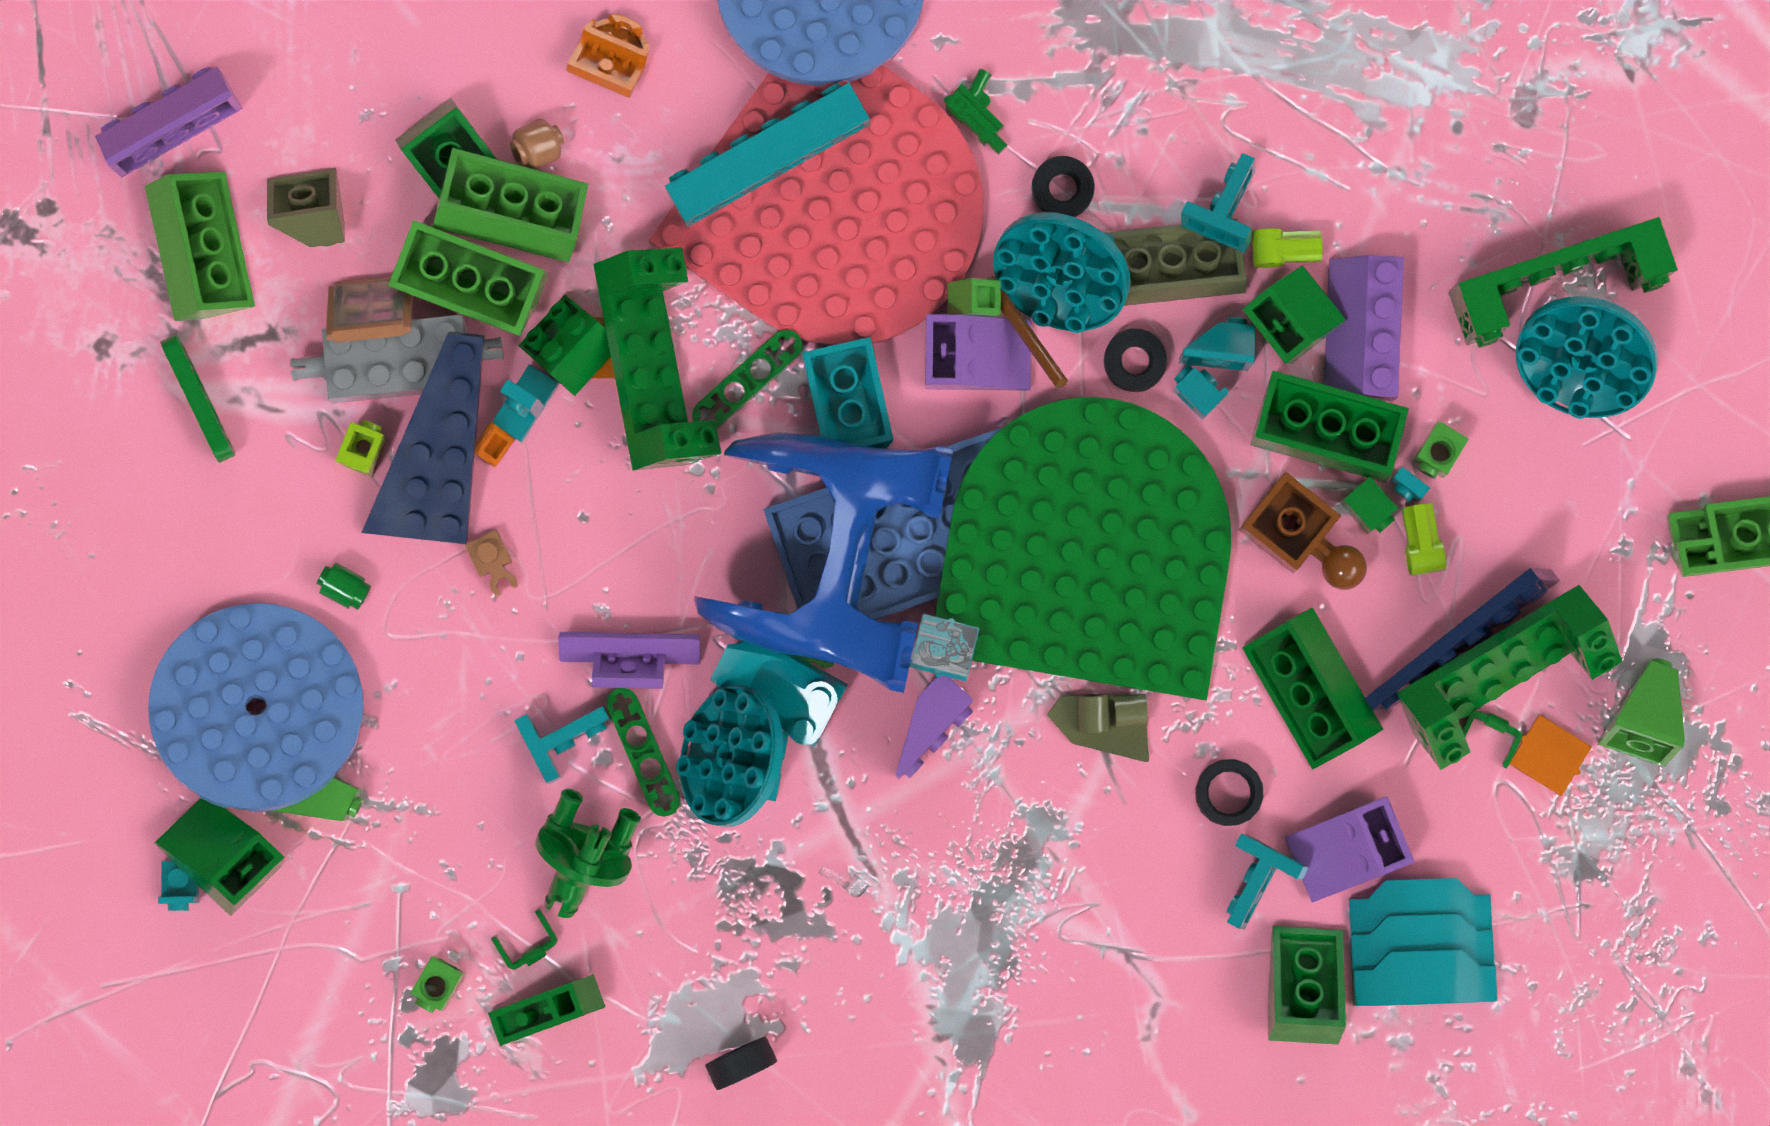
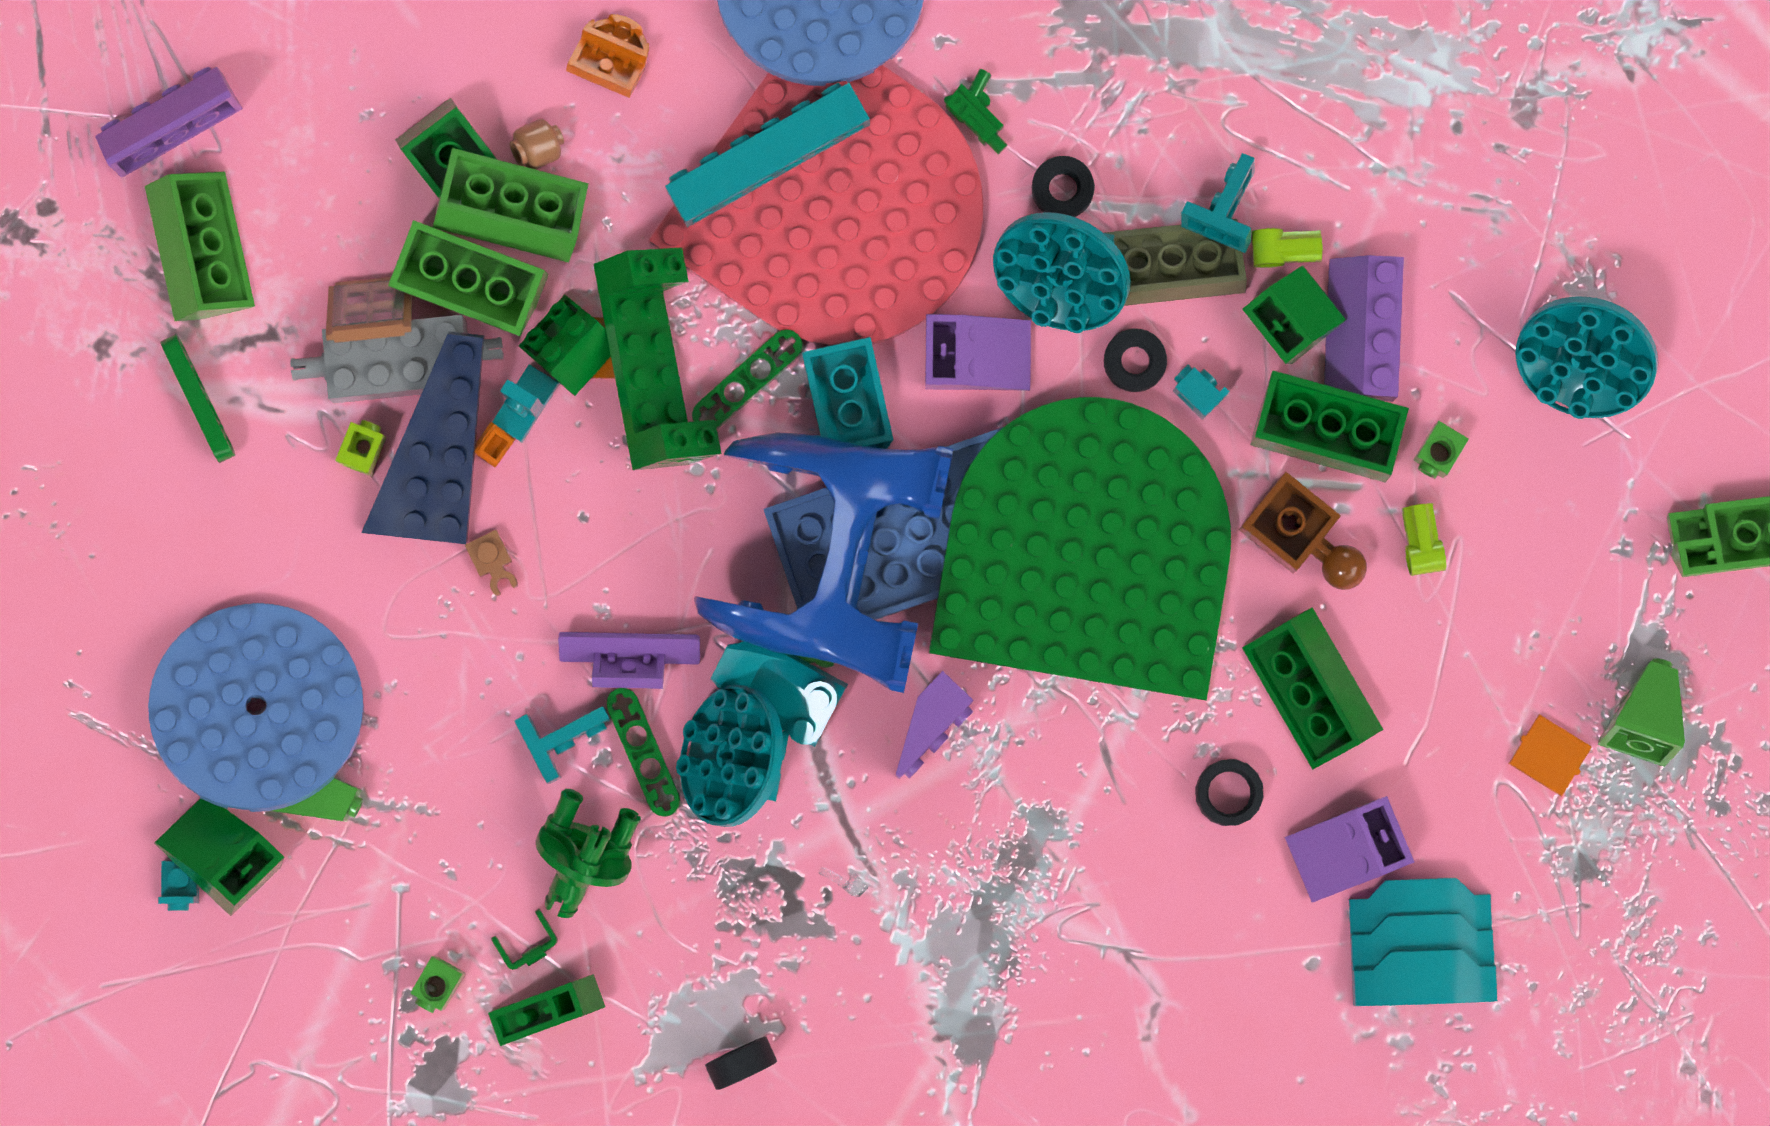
(307, 207): olive slope -> none
(343, 586): green brick -> none
(944, 647): piece -> none
(974, 297): bright green brick -> none
(1031, 340): dark orange bar -> none
(1105, 723): olive panel -> none
(1224, 346): teal slope -> none
(1258, 878): teal bracket -> none
(1306, 986): green slope -> none
(1370, 506): green brick -> none
(1408, 485): teal plate -> none
(1474, 629): dark blue wing -> none
(1498, 724): green piece -> none
(1502, 662): green plate -> none
(1641, 248): green plate -> none

